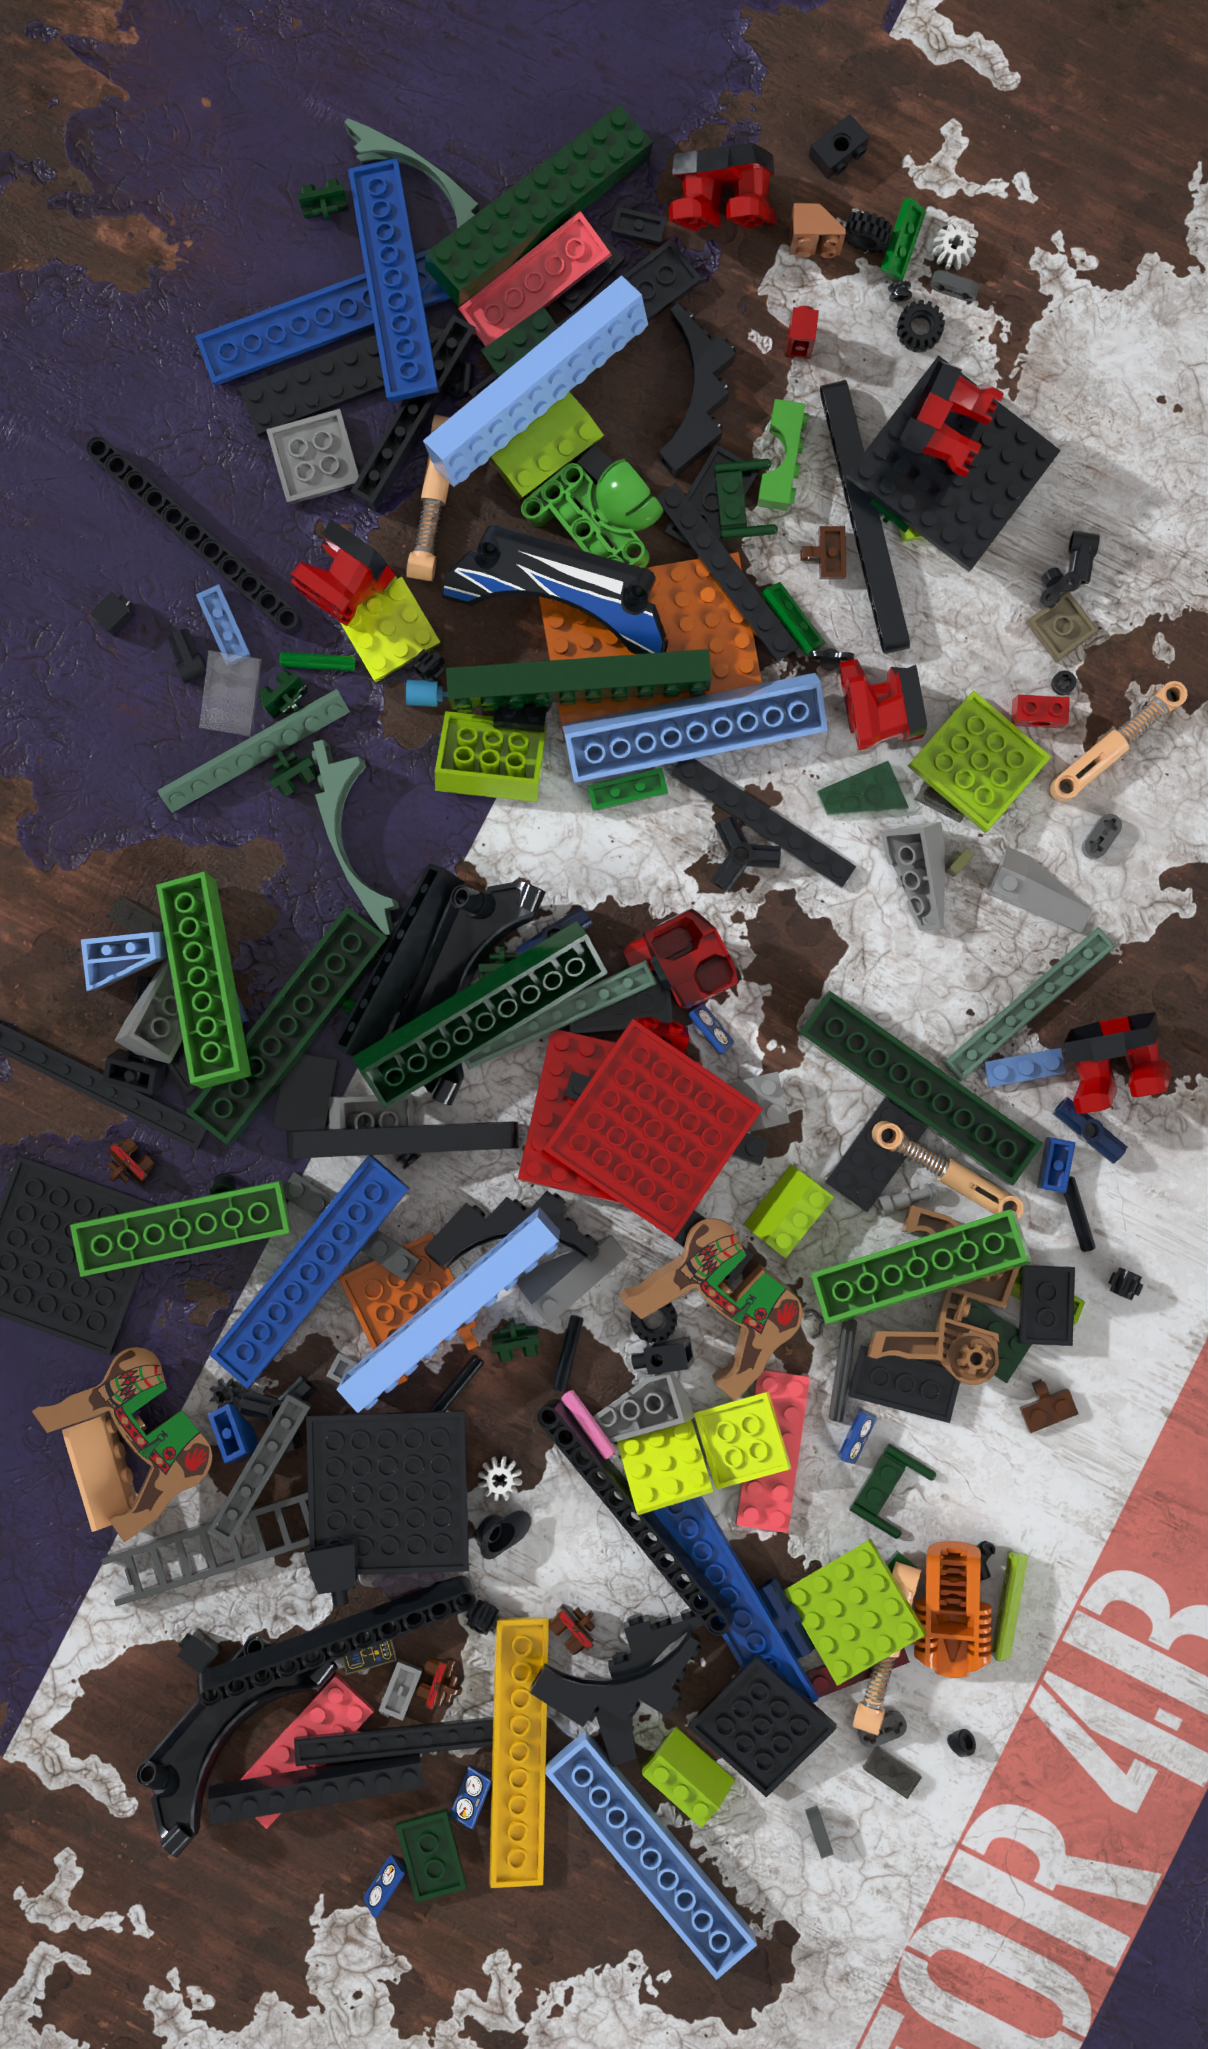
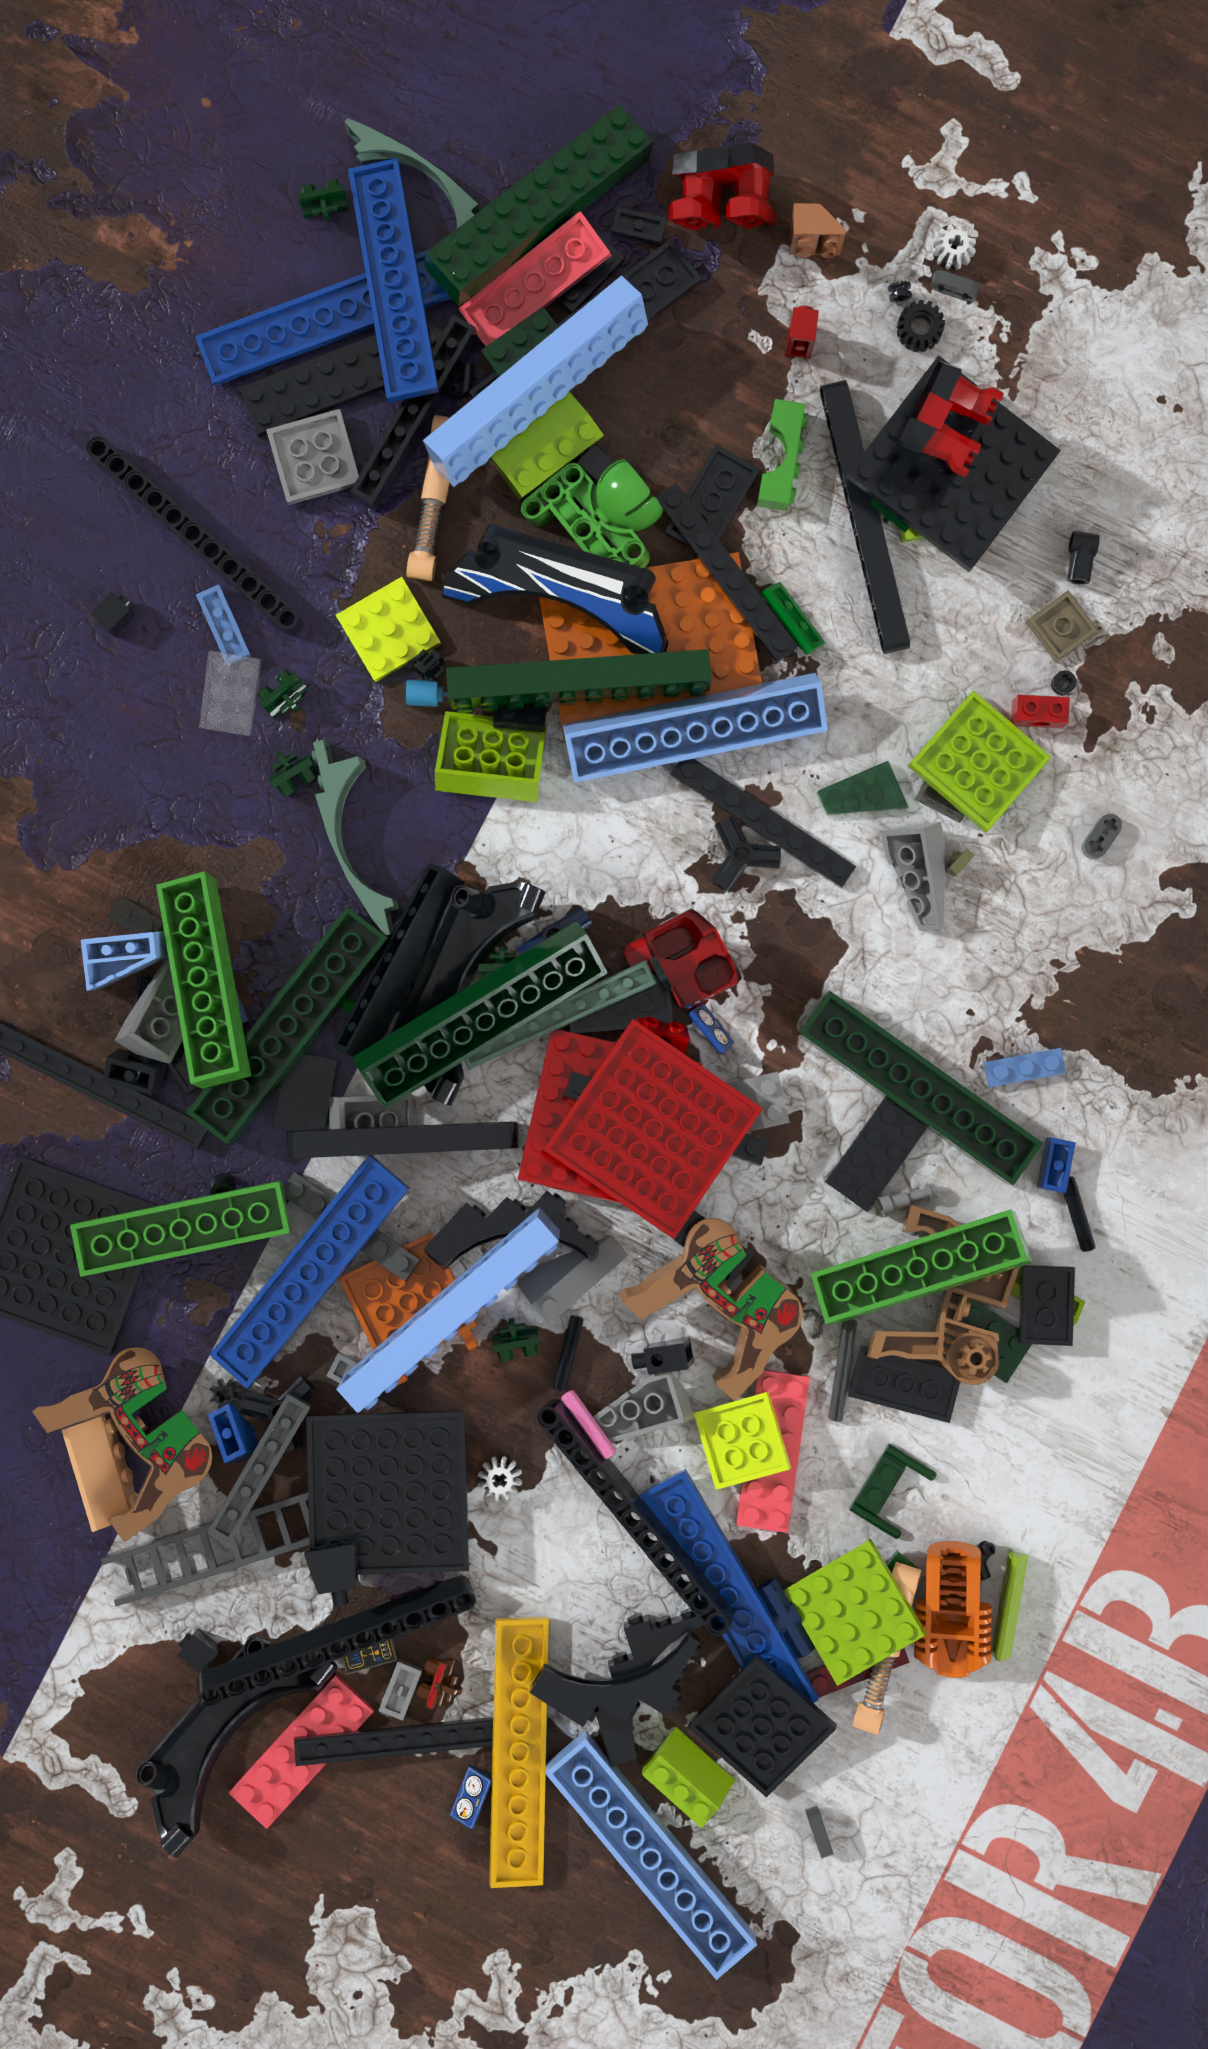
(122, 1154): reddish brown hips -> none
(189, 662): black piece -> none
(253, 751): sand green plate -> none
(313, 1787): black brick -> none
(317, 661): green axle -> none
(352, 578): red piece -> none
(384, 1884): slope -> none
(408, 1159): black bush -> none
(431, 1855): dark green plate -> none
(458, 1384): black axle -> none
(482, 1617): black gear -> none
(500, 1533): black piece -> none
(581, 1638): reddish brown hips -> none
(627, 789): green plate -> none
(658, 1334): black tyre -> none
(664, 1467): neon yellow plate -> none
(708, 361): black arch -> none
(732, 501): dark green plate -> none
(788, 1211): lime slope -> none
(830, 552): reddish brown plate -> none
(830, 658): black piece -> none
(845, 134): black brick -> none
(857, 1437): blue slope -> none
(868, 232): black tyre -> none
(885, 708): red piece -> none
(885, 1734): dark grey beam -> none
(892, 1772): clear smoke plate -> none
(903, 240): green plate -> none
(948, 1170): light nougat piece -> none
(962, 1742): black tile -> none
(1029, 1004): sand green tile -> none
(1032, 888): light grey wedge -> none
(1048, 1408): reddish brown plate -> none
(1057, 585): black piece -> none
(1092, 1052): piece -> none
(1102, 1141): dark blue piece -> none
(1116, 742): light nougat piece -> none
(1125, 1283): black gear -> none

